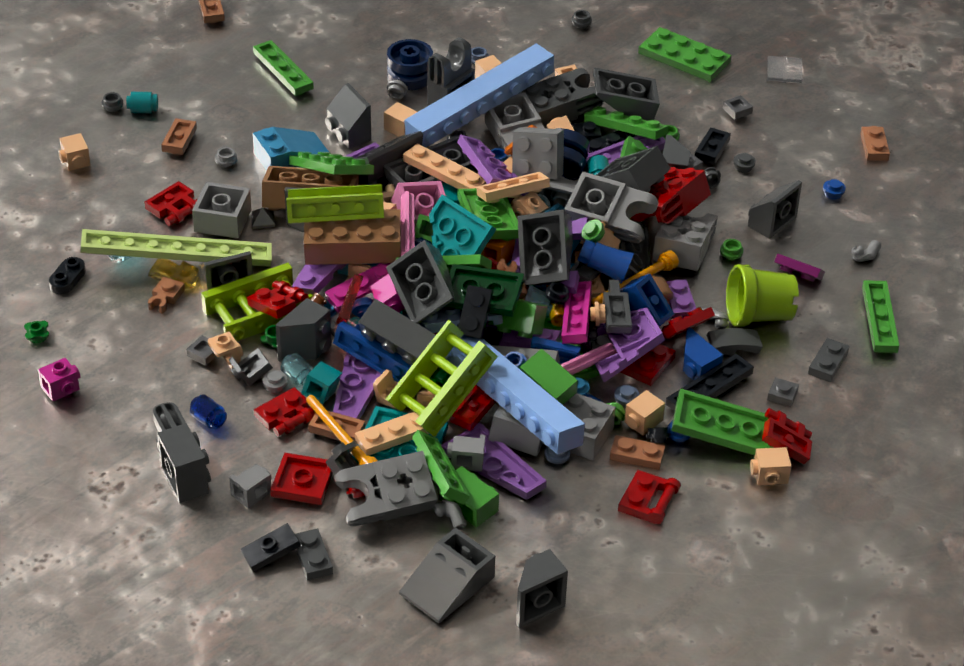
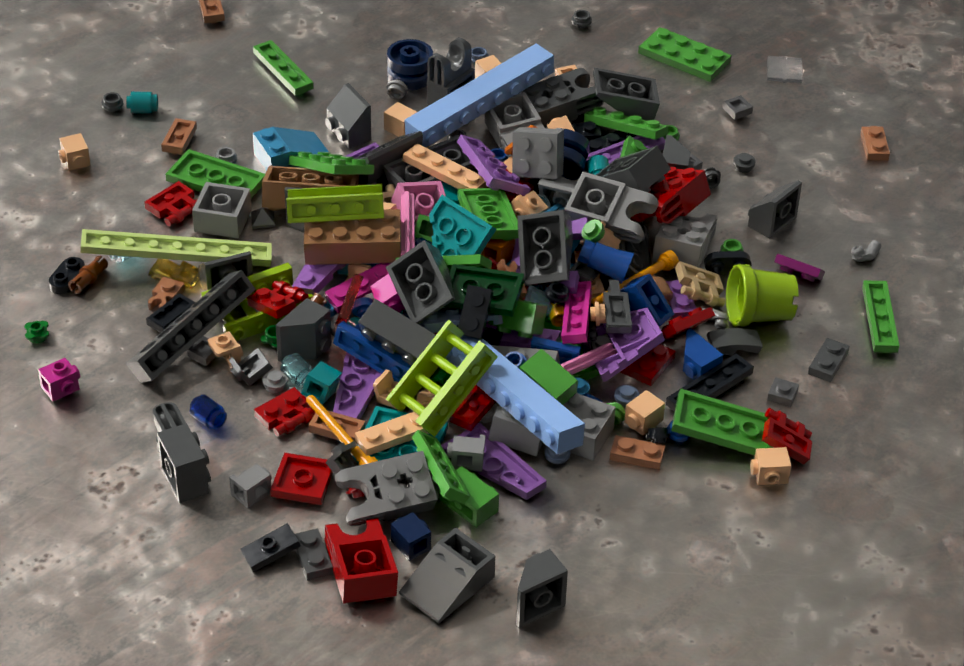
(87, 274): none -> dark orange pin
(169, 312): none -> black plate
(190, 326): none -> dark grey brick
(198, 168): none -> bright green plate
(362, 563): none -> red brick
(411, 536): none -> dark blue brick
(451, 510): light grey arm -> none
(513, 187): light nougat plate -> none
(641, 494): red plate -> none
(700, 284): none -> tan plate
(712, 145): black plate -> none
(723, 261): none -> black plate
(833, 189): blue plate -> none

